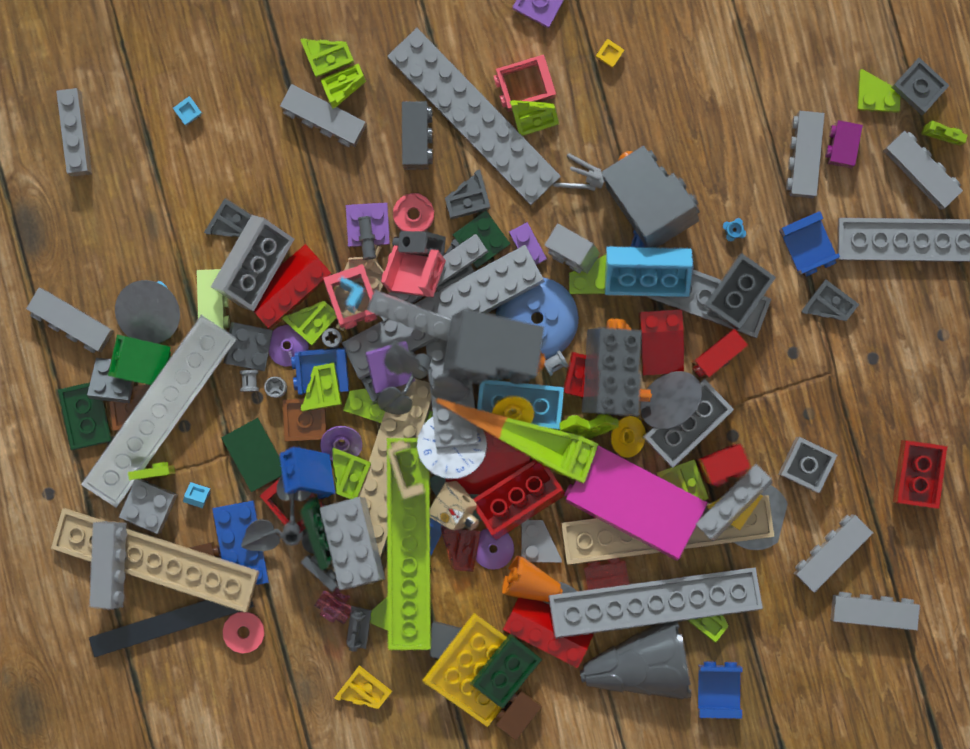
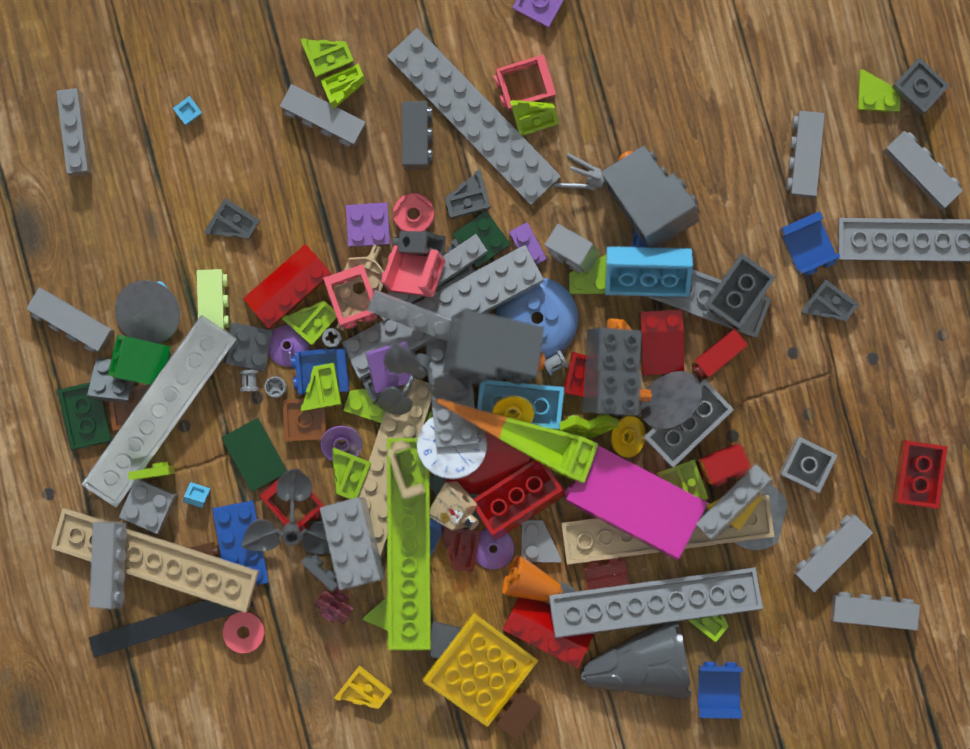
(252, 262): light grey brick -> none
(307, 472): blue panel -> none
(314, 525): dark green tile -> none
(356, 296): medium azure panel -> none
(358, 628): dark grey hinge -> none
(366, 238): dark grey pin -> none
(506, 671): dark green tile -> none
(609, 53): yellow plate -> none
(740, 232): dark azure plate -> none
(844, 144): magenta brick -> none
(944, 133): lime wing -> none

